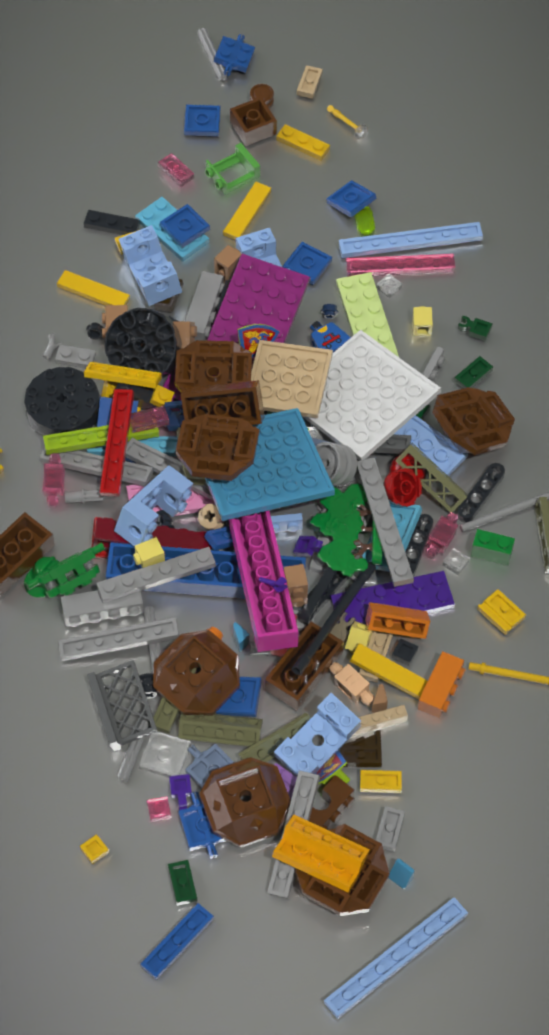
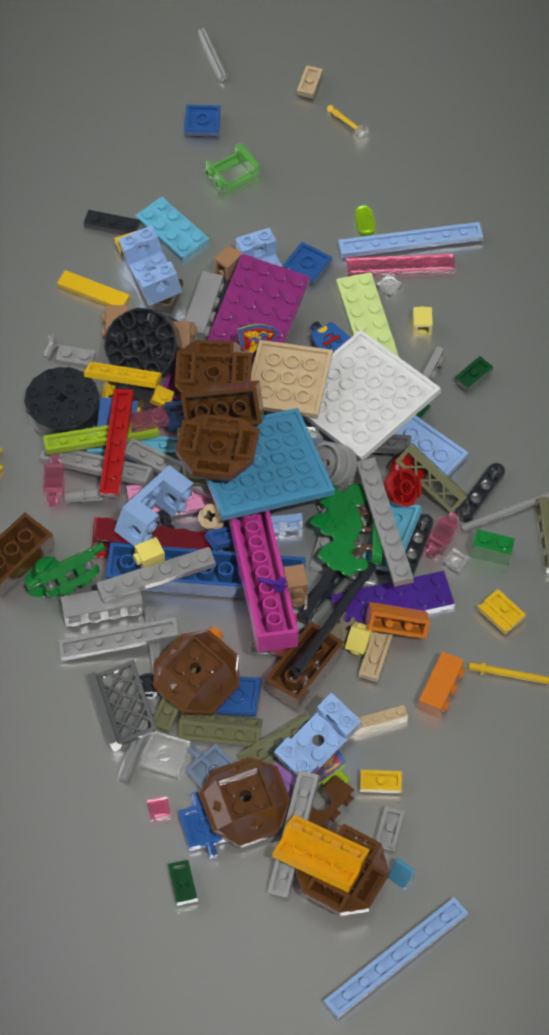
(94, 330): black plate -> none
(94, 849): yellow plate -> none
(176, 170): clear pink plate -> none
(177, 941): blue plate -> none
(180, 788): dark purple plate -> none
(185, 225): blue plate -> none
(234, 54): blue plate -> none
(241, 636): dark azure slope -> none
(247, 211): yellow tile -> none
(253, 121): reddish brown brick -> none
(263, 91): reddish brown wheel -> none
(303, 142): yellow plate -> none
(307, 545): dark purple plate -> none
(329, 311): dark blue plate -> none
(351, 198): blue plate -> none
(351, 683): light nougat piece -> none
(363, 751): dark brown wing -> none
(380, 701): medium nougat slope -> none
(388, 671): yellow tile -> none
(405, 652): black plate -> none
(474, 420): reddish brown piece -> none
(478, 328): dark green plate -> none

